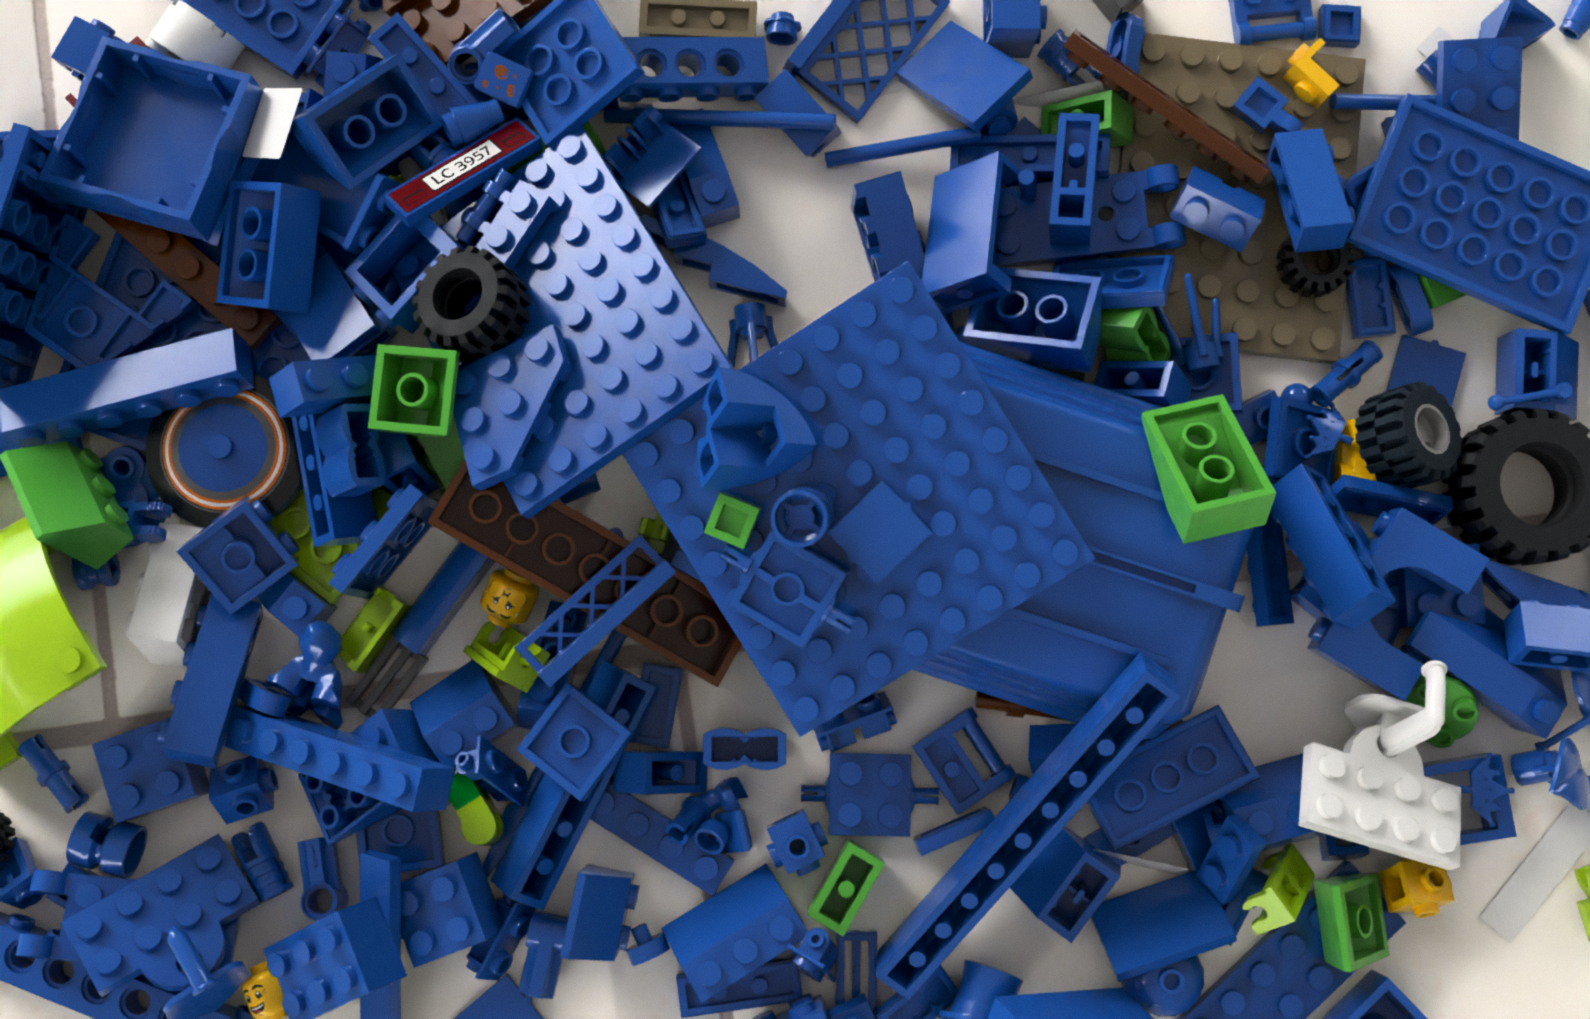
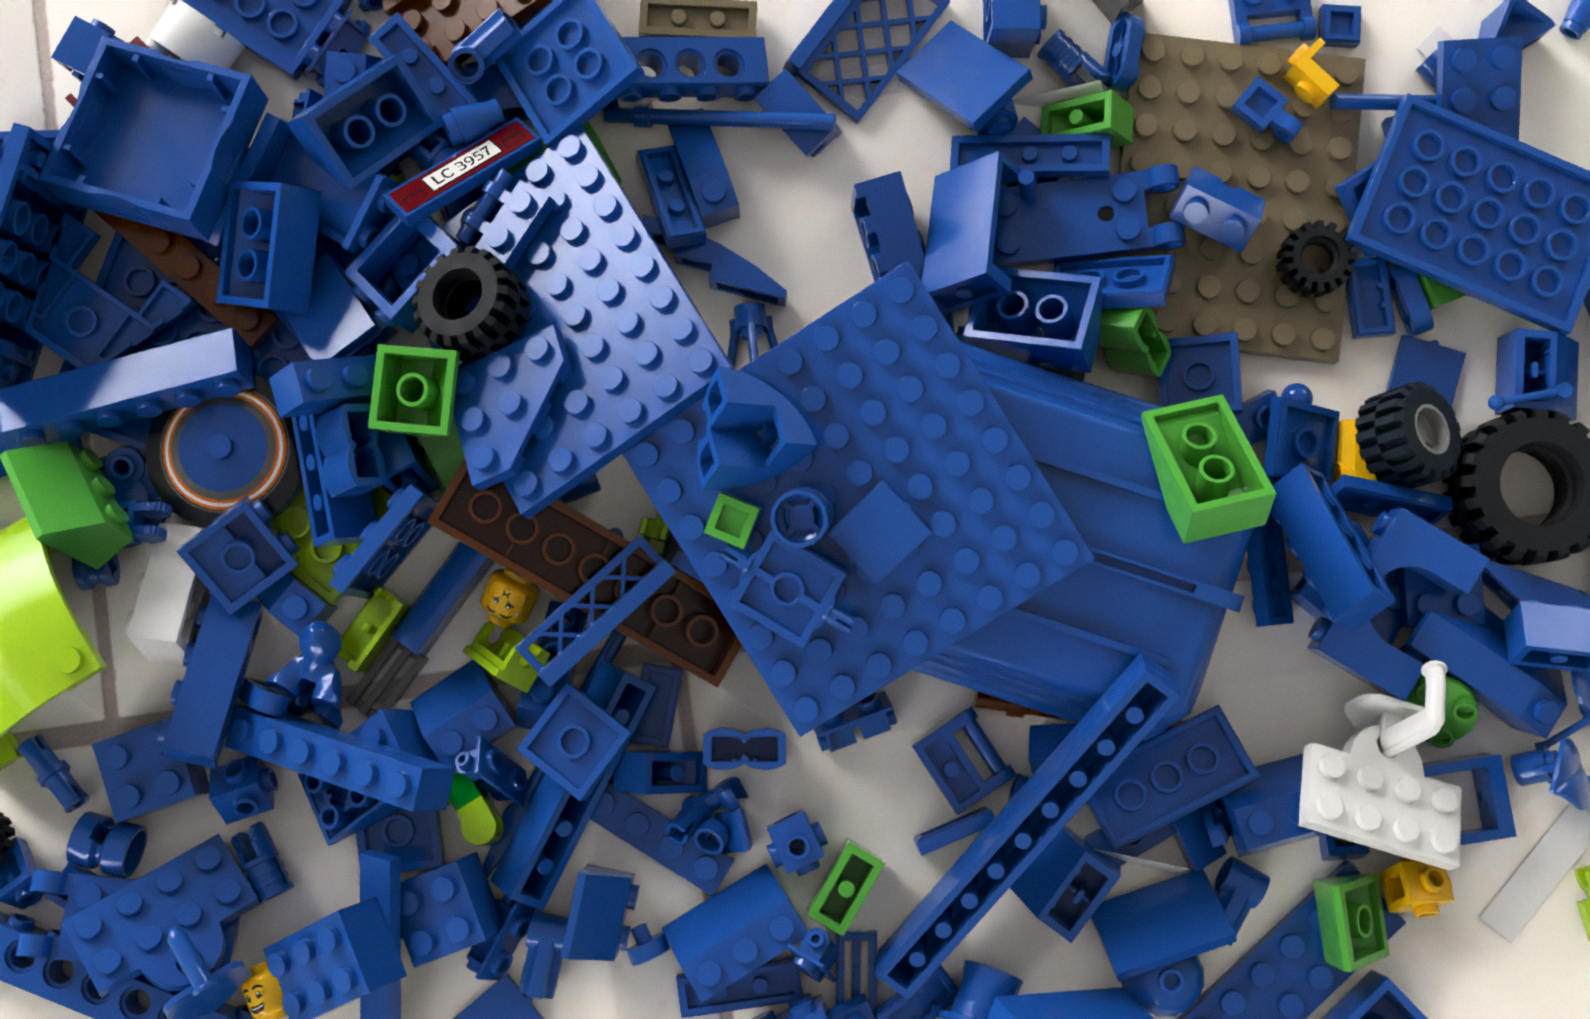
(272, 123): white sticker -> none
(320, 871): blue piece -> none
(503, 80): blue slope -> none
(650, 157): blue hinge -> none
(782, 29): blue plate -> none
(869, 794): blue plate -> none
(902, 146): blue bar -> none
(1074, 179): blue slope -> none
(1149, 381): blue brick -> none
(1179, 118): reddish brown plate -> none
(1200, 352): blue plant -> none
(1230, 858): blue plate -> none
(1283, 890): lime hinge -> none
(1310, 190): blue brick -> none
(1328, 431): blue piece -> none
(1362, 359): blue pin -> none
(1485, 790): blue piece -> none

